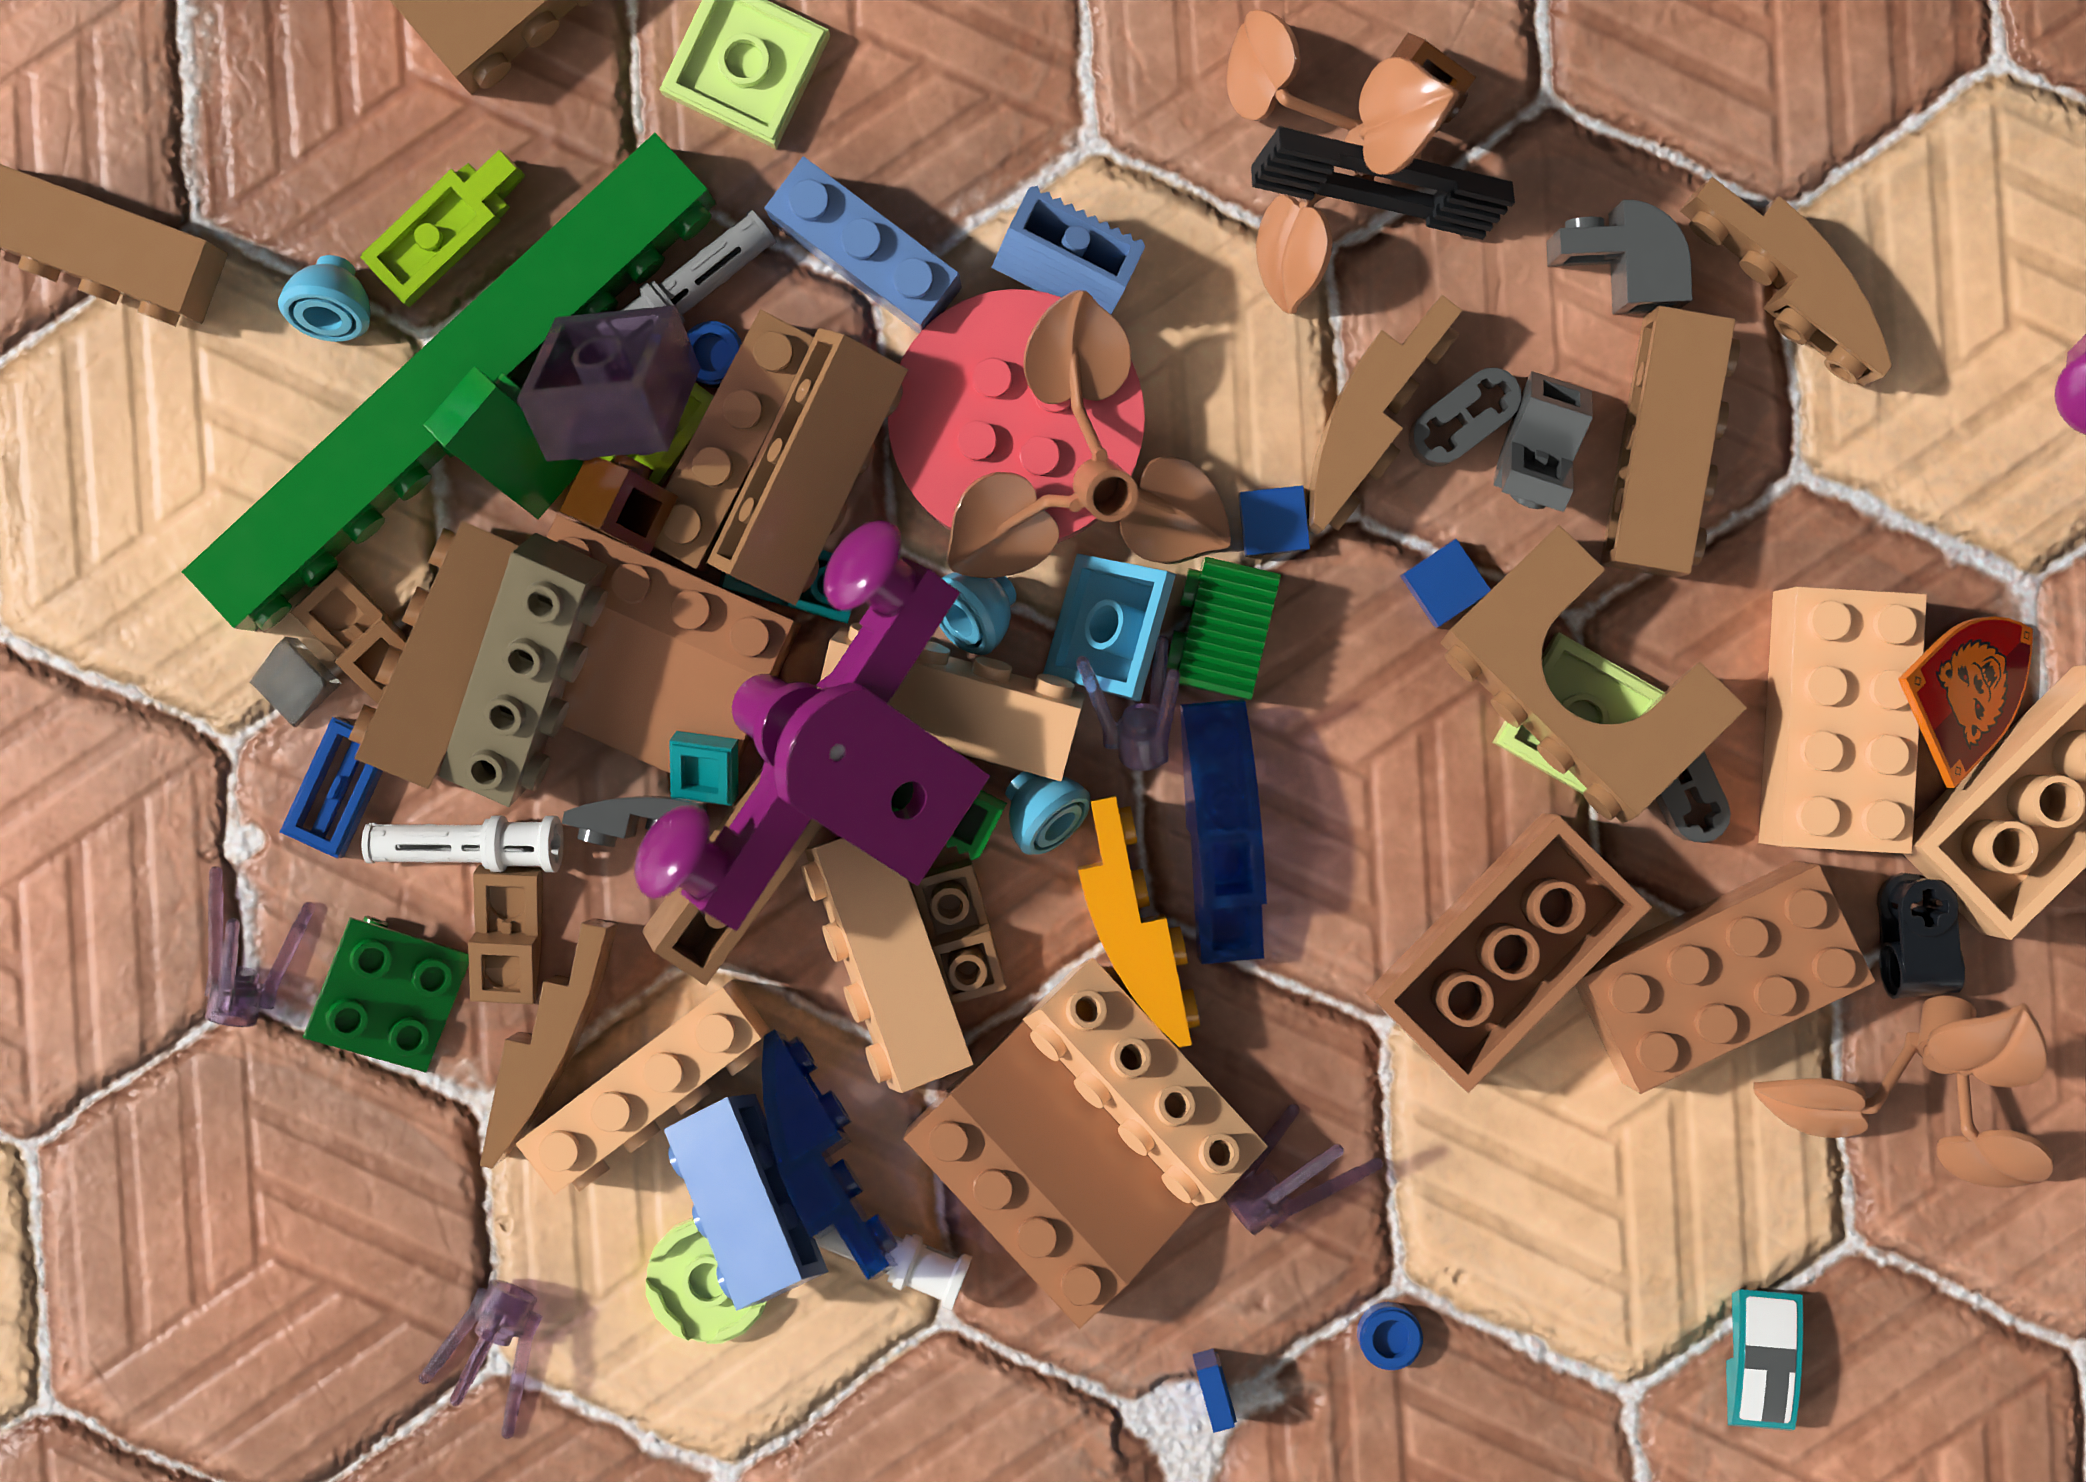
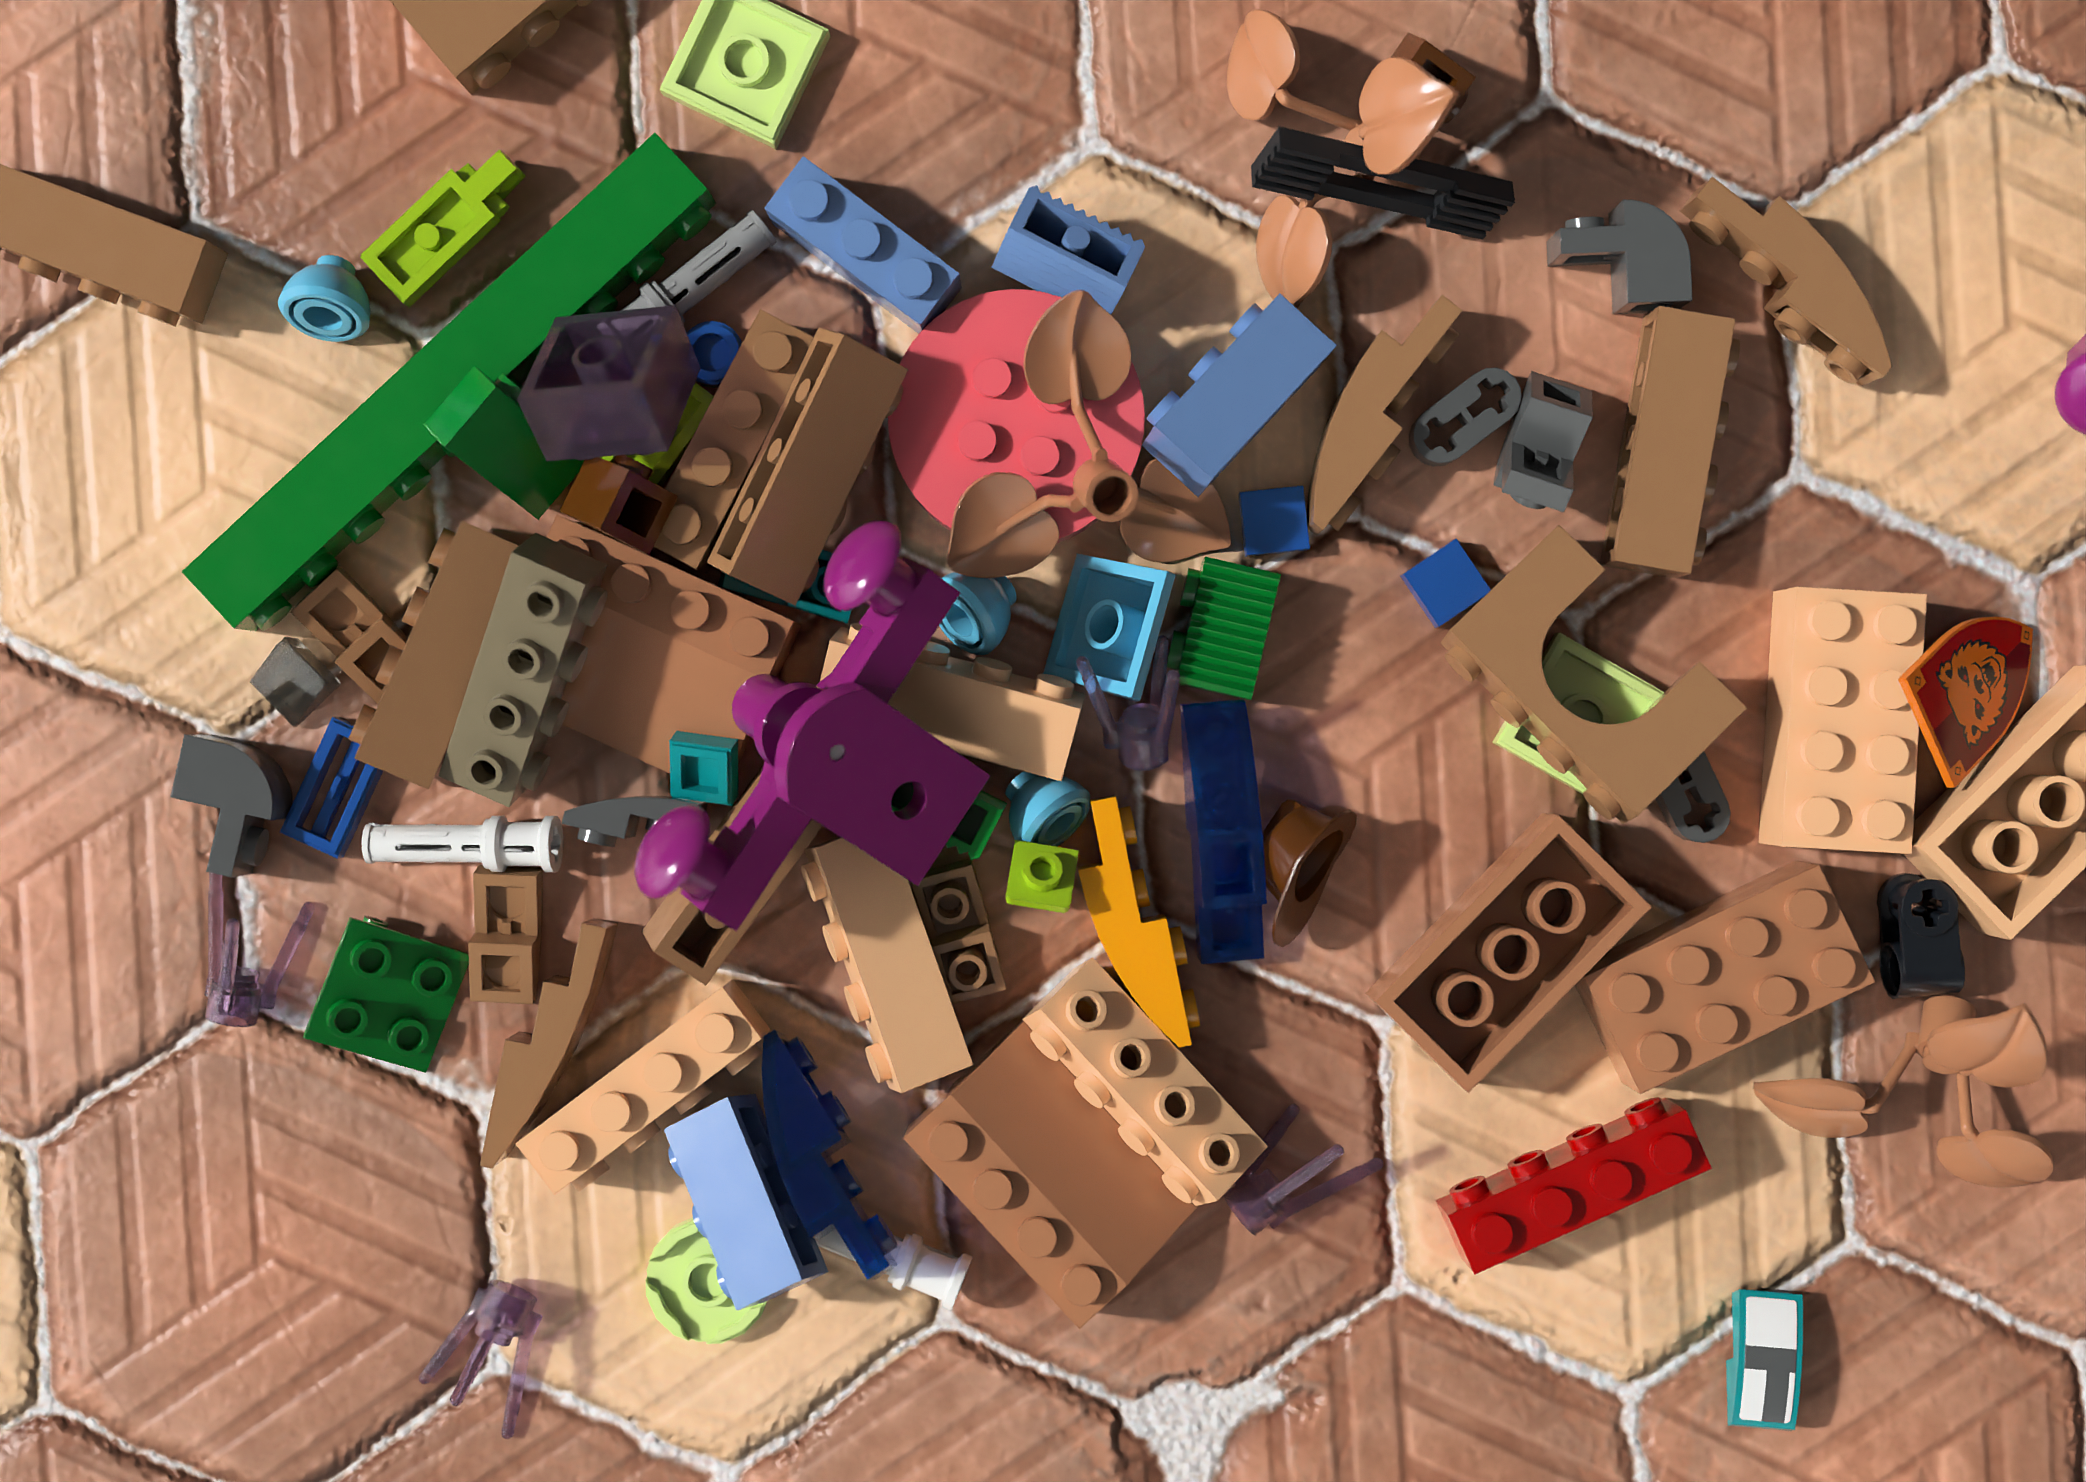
(244, 787): none -> dark grey brick
(1041, 876): none -> lime bracket
(1214, 1390): blue tile -> none
(1235, 392): none -> medium blue brick
(1298, 861): none -> reddish brown piece
(1389, 1336): blue tile -> none
(1572, 1183): none -> red brick

